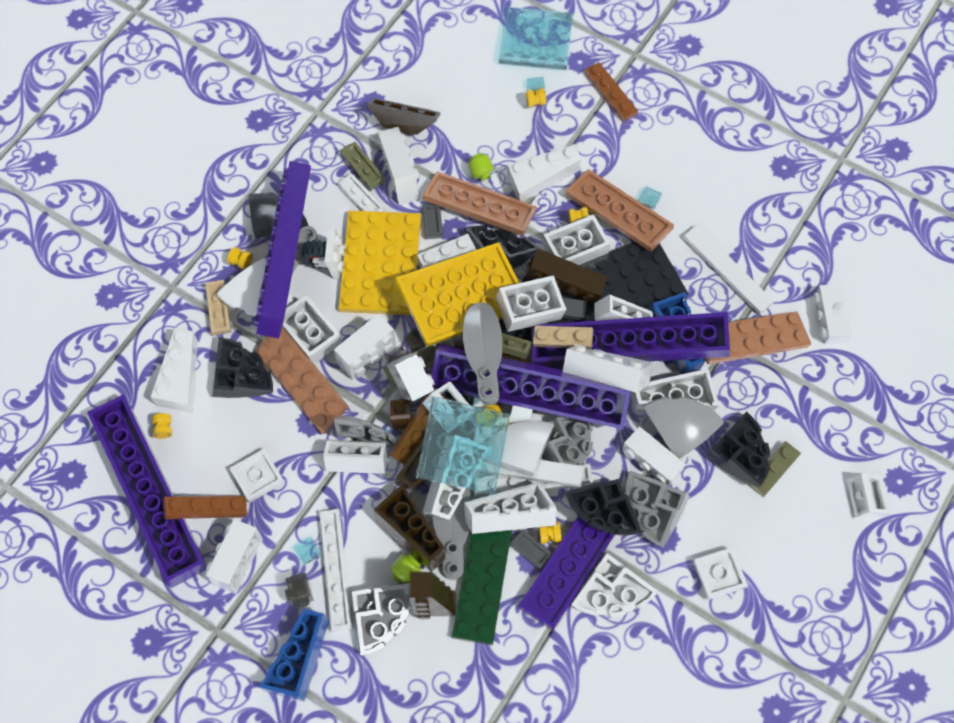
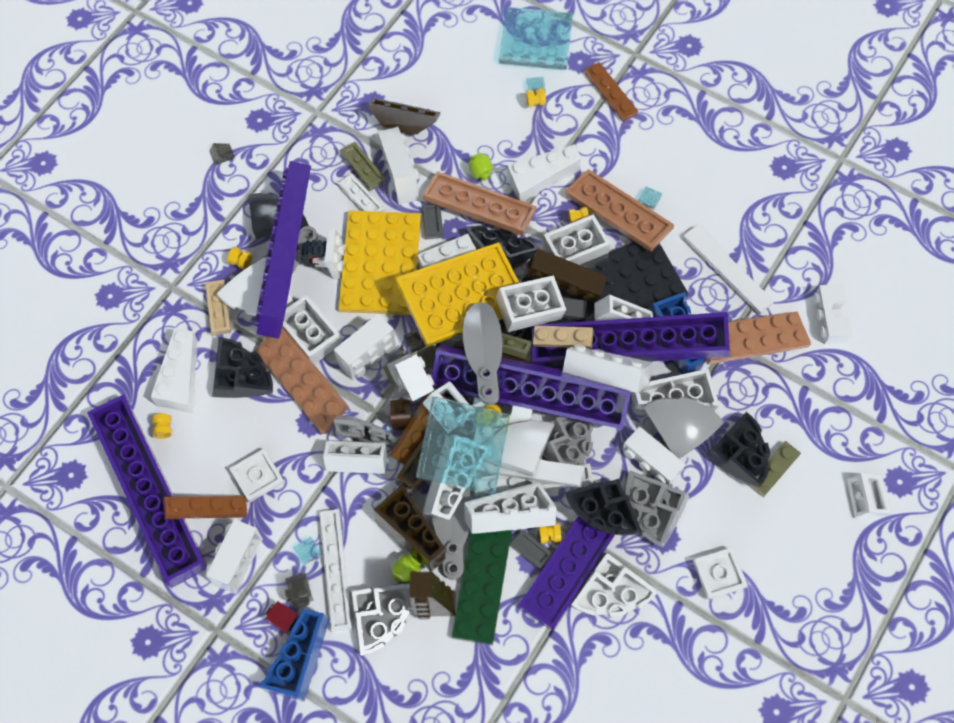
(221, 153): none -> clear smoke slope
(281, 617): none -> dark red brick

